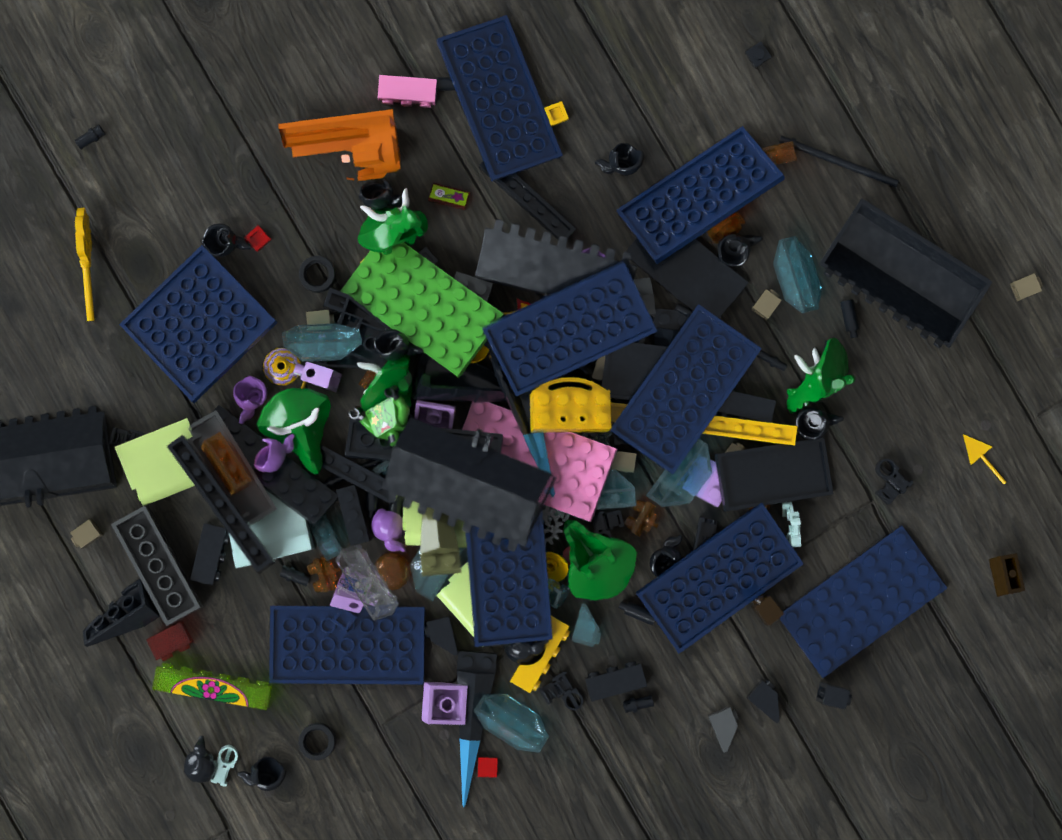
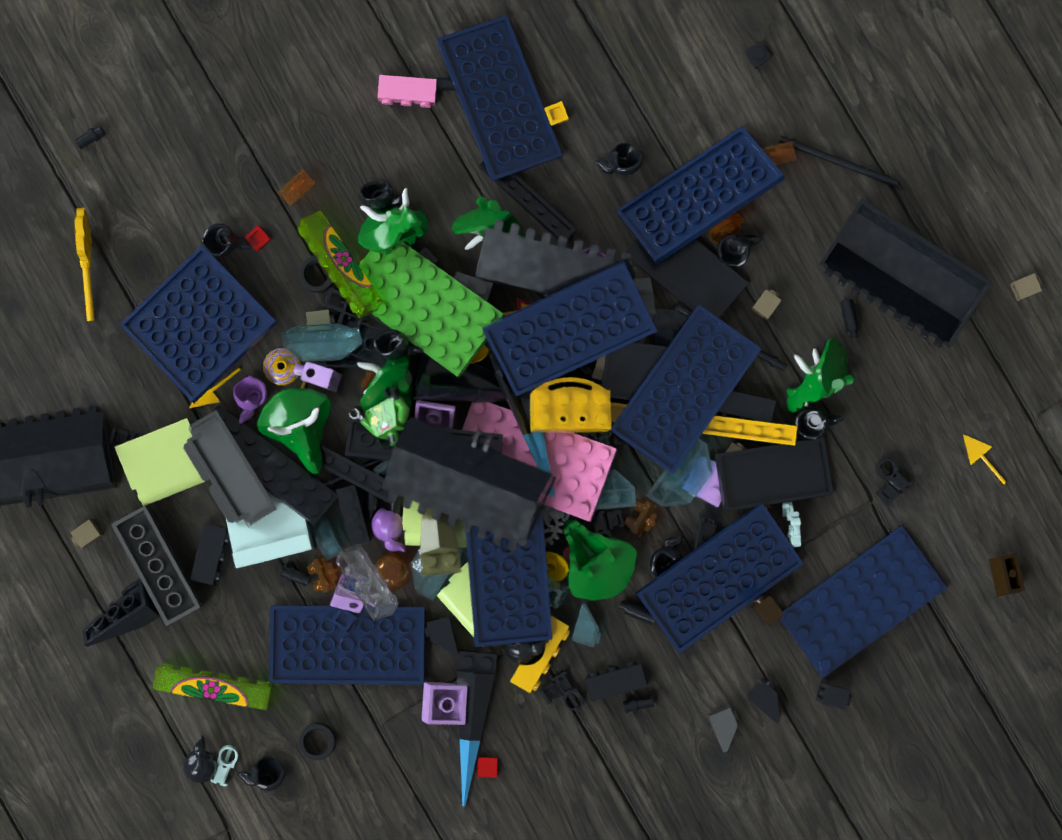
(169, 641): clear red brick -> none
(209, 397): none -> yellow piece
(221, 504): black brick -> none
(226, 463): clear orange brick -> none
(273, 455): medium lavender hair -> none
(296, 187): none -> clear orange hips
(339, 264): none -> clear neon green brick
(367, 135): orange piece -> none
(449, 196): slope -> none
(485, 216): none -> green animal
(512, 722): clear light blue wedge -> none
(624, 462): dark tan brick -> none
(797, 275): clear light blue wedge -> none

